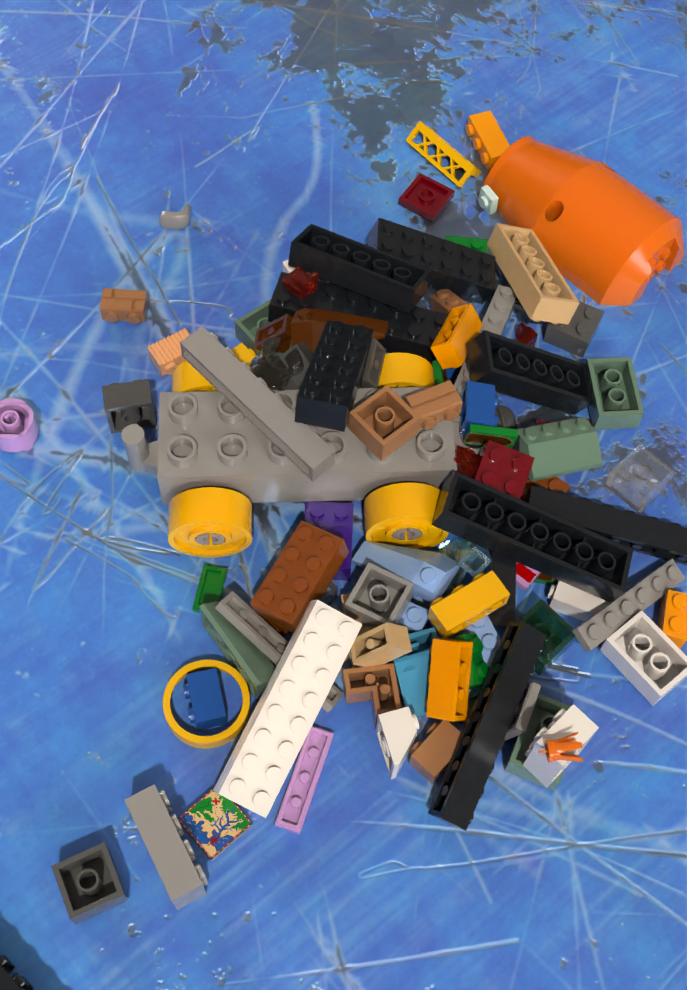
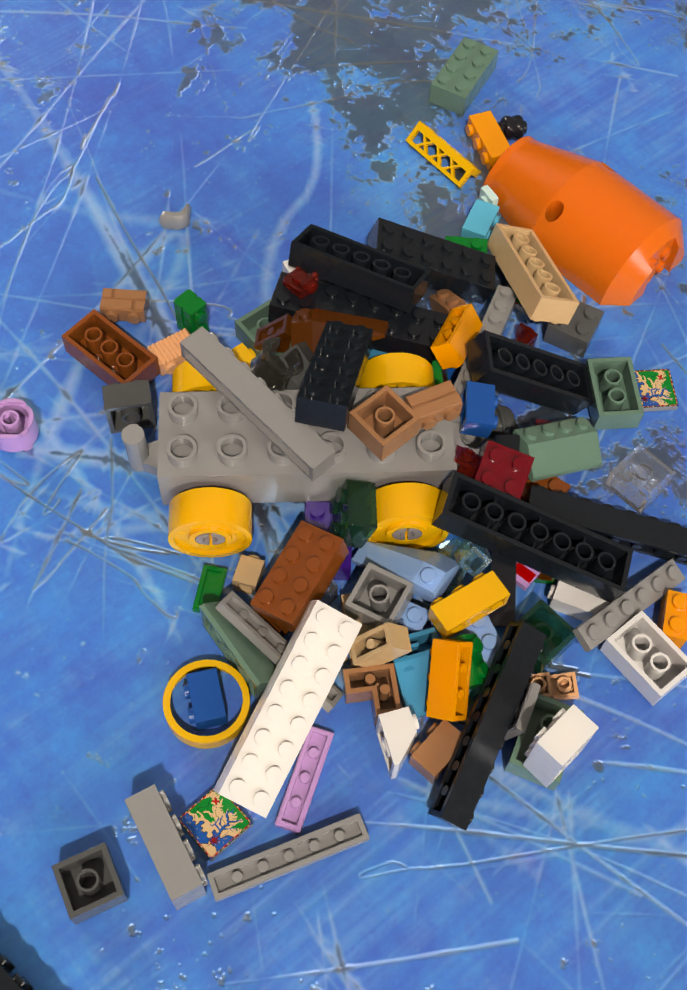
(109, 351): none -> dark orange brick
(190, 312): none -> green brick
(248, 574): none -> tan brick
(287, 857): none -> light grey plate
(354, 512): none -> clear green brick
(373, 365): dark grey slope -> none
(426, 197): dark red plate -> none
(463, 76): none -> sand green brick
(480, 434): green tile -> none
(481, 220): none -> medium azure brick
(513, 127): none -> black piece
(555, 748): orange piece -> none
(557, 686): none -> light nougat slope
(656, 390): none -> tile

